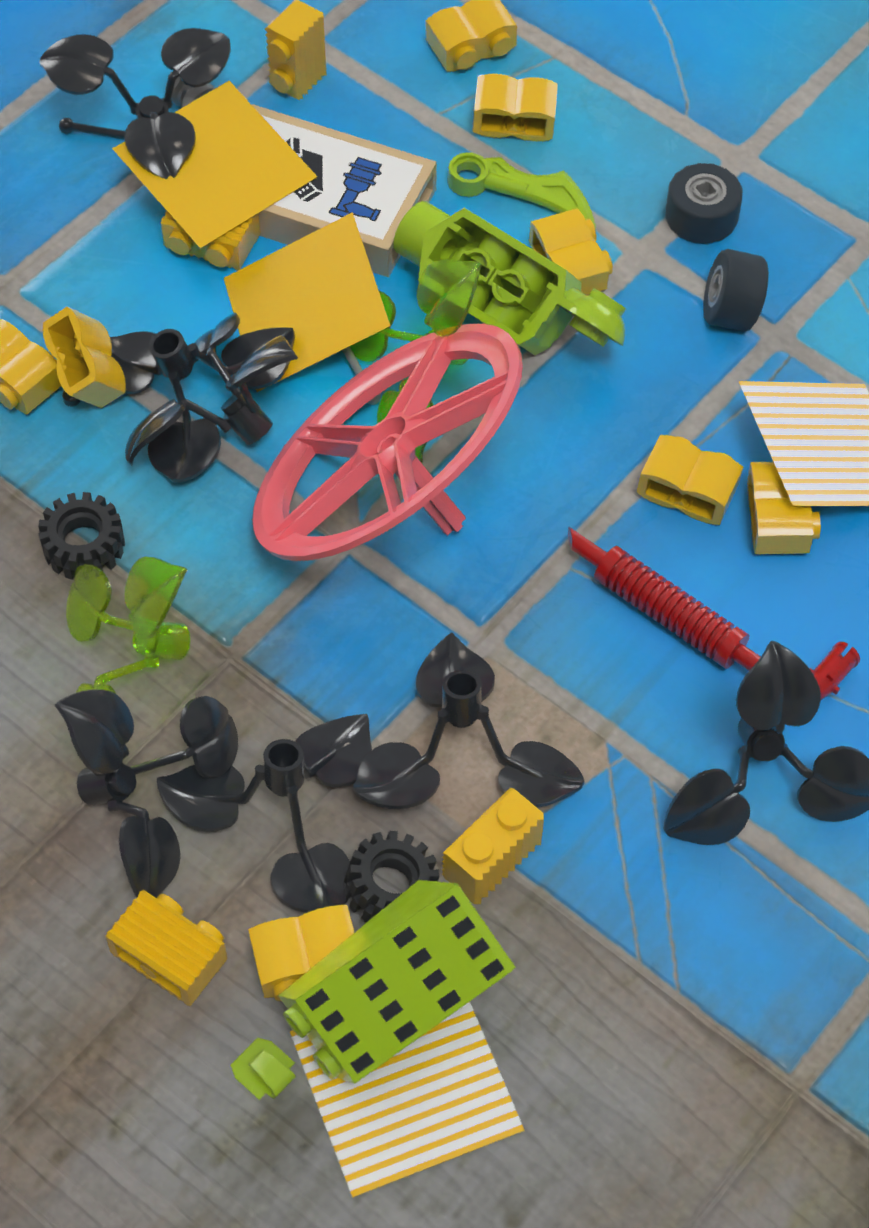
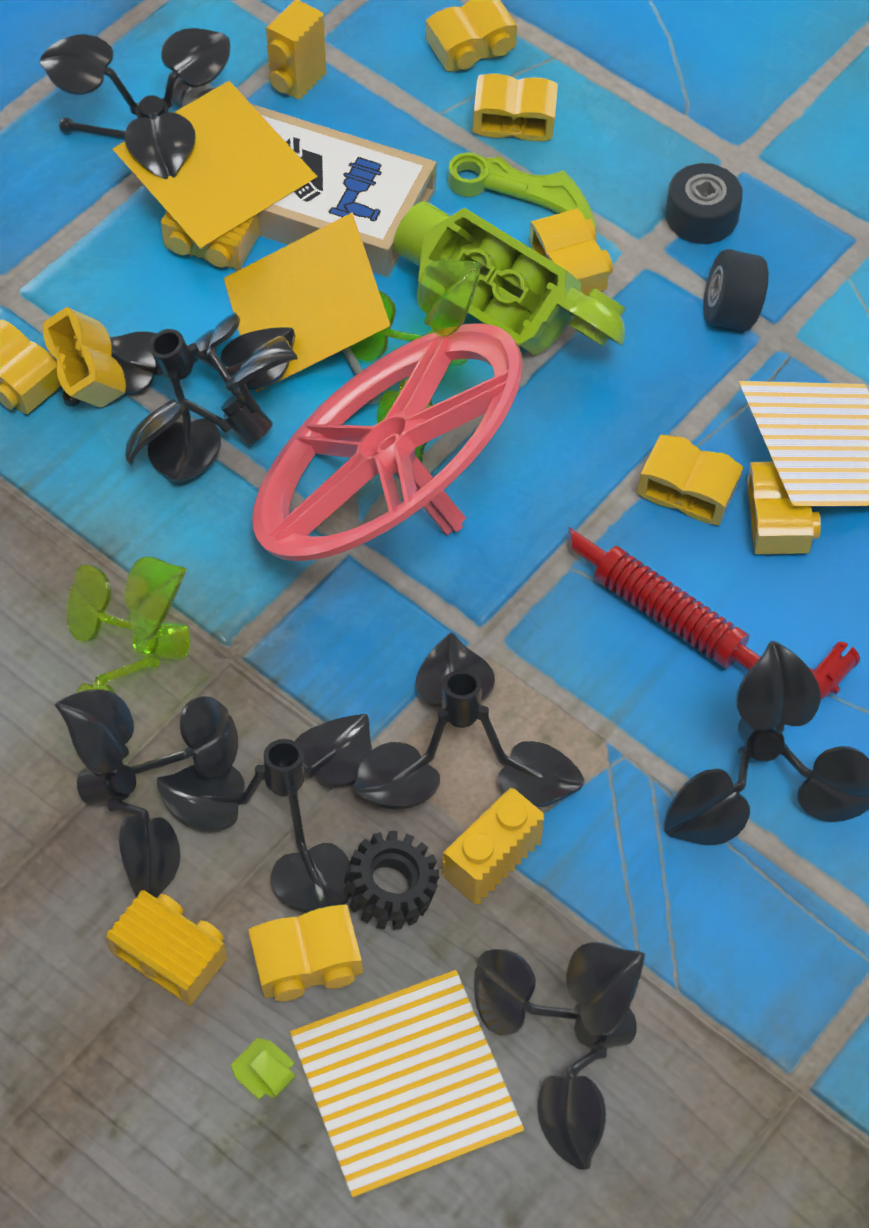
(77, 515): black tyre -> none
(394, 979): lime slope -> none
(603, 985): none -> black plant

